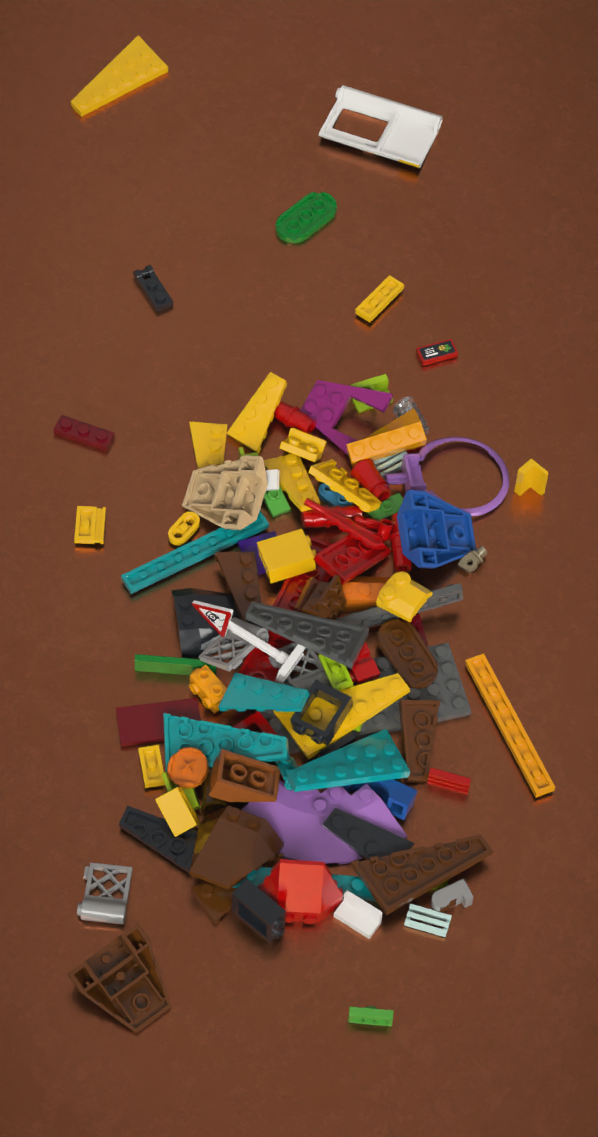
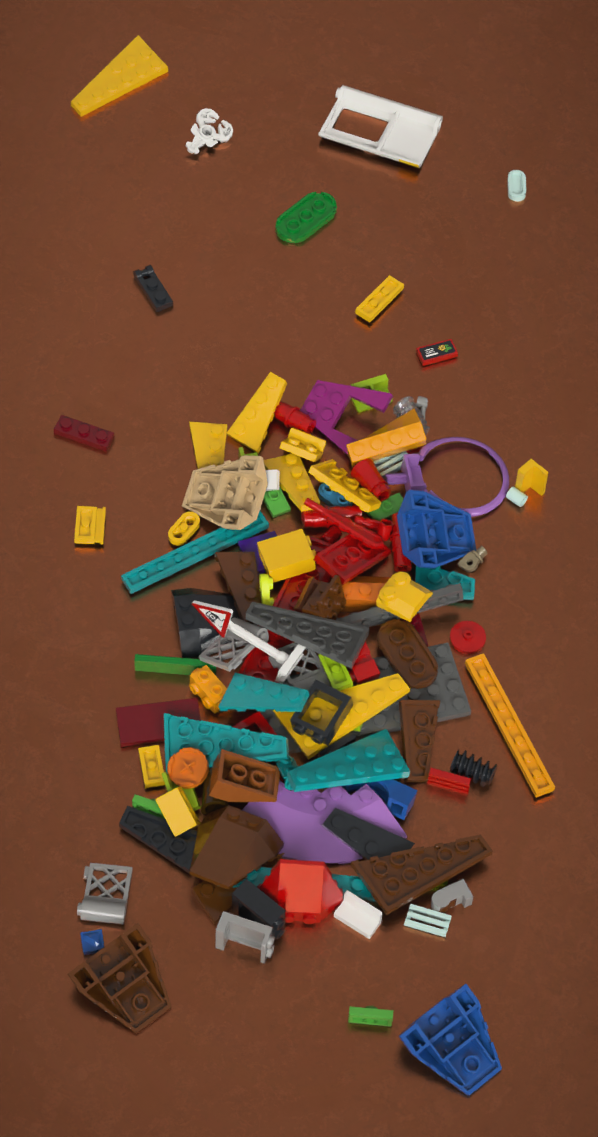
(92, 941): none -> blue tile
(147, 805): none -> bright green plate
(206, 133): none -> white animal
(246, 933): none -> light grey panel
(266, 584): none -> neon yellow plate
(331, 535): none -> red hinge
(422, 403): none -> light grey hand
(438, 578): none -> teal wing
(454, 1041): none -> blue wedge
(467, 637): none -> red piece
(473, 768): none -> black piece
(516, 185): none -> light aqua tile
(516, 496): none -> light aqua hinge

